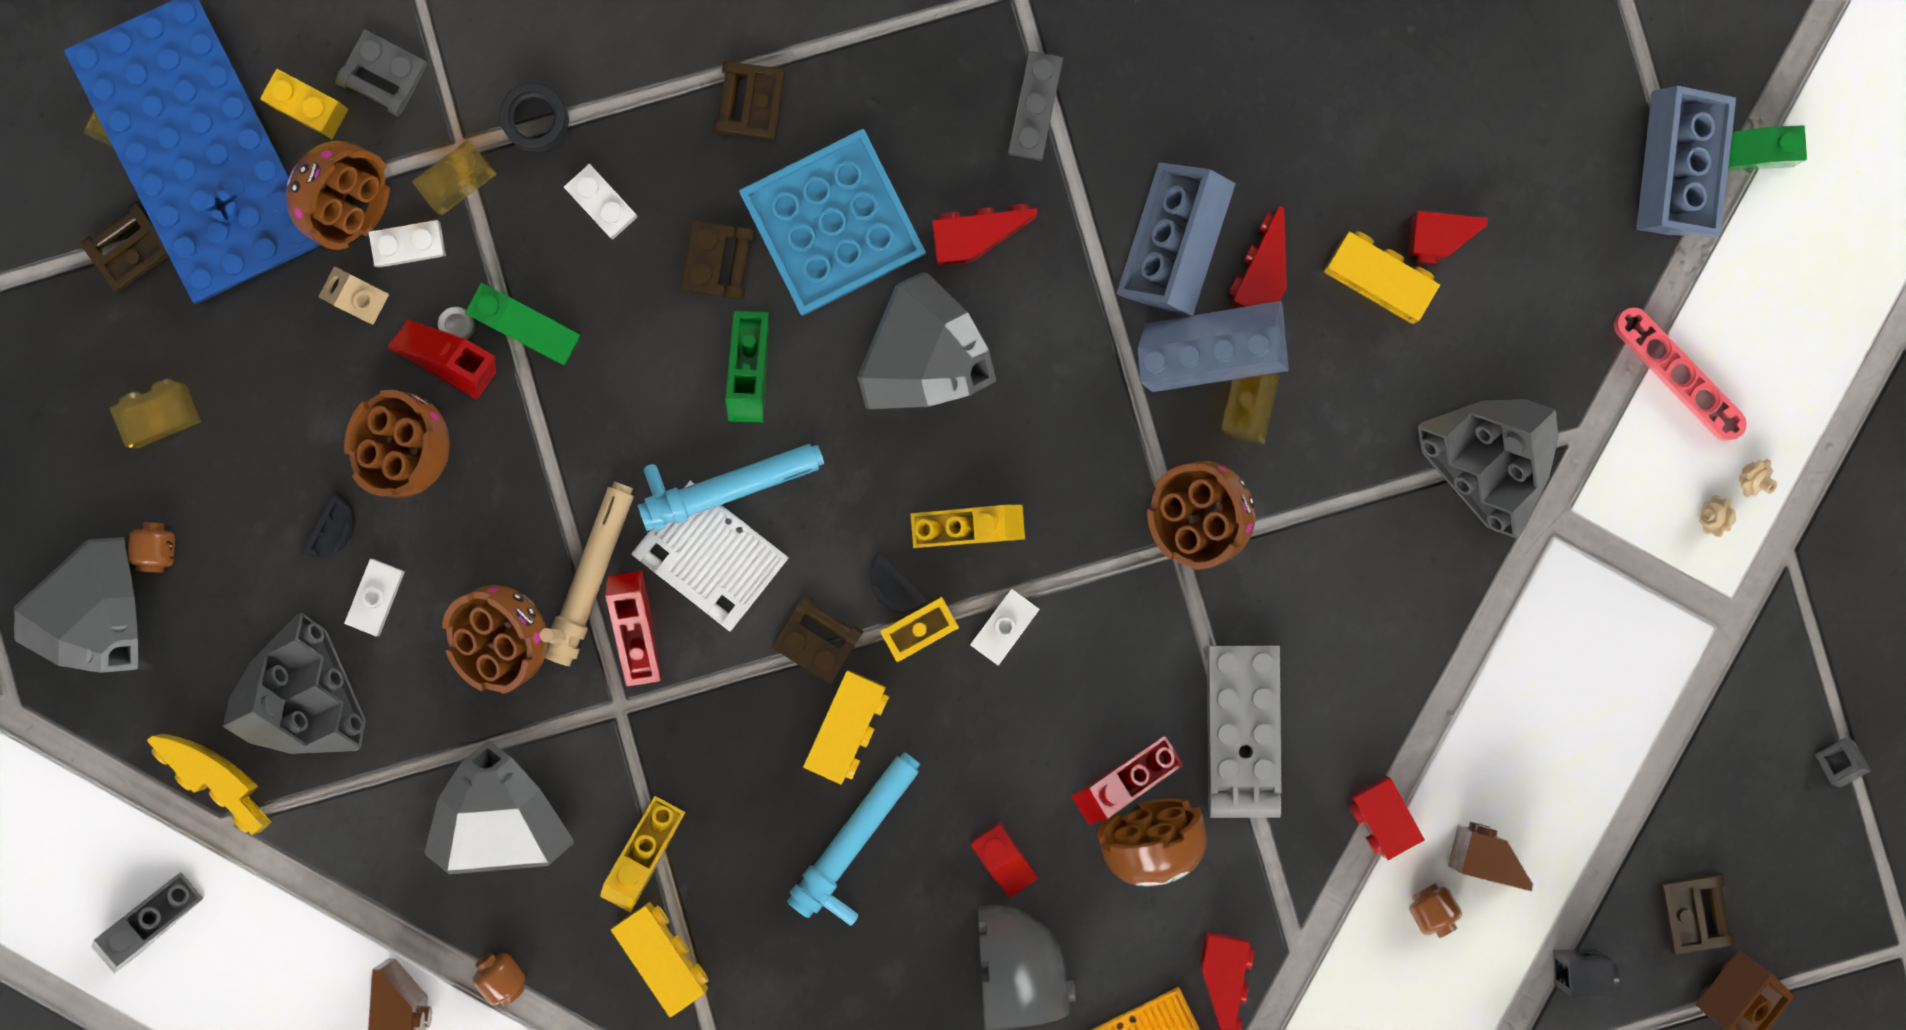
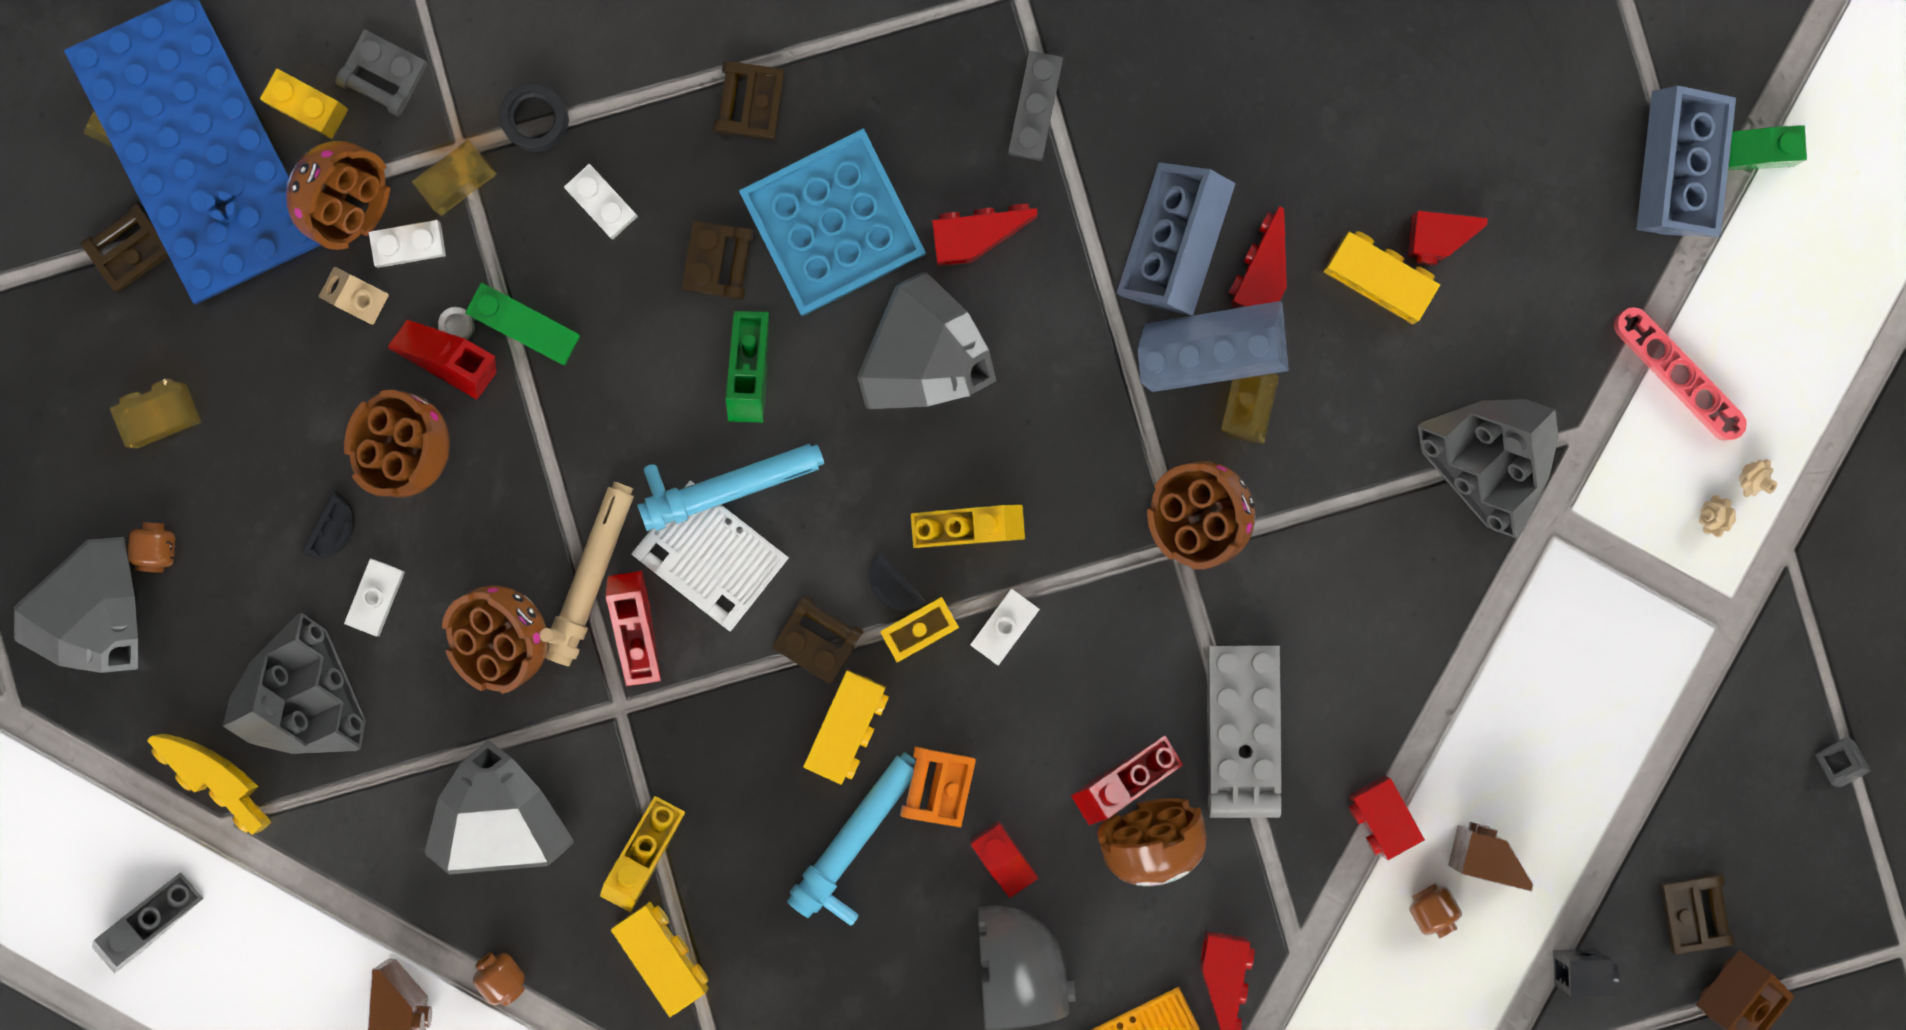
(948, 788): none -> orange plate

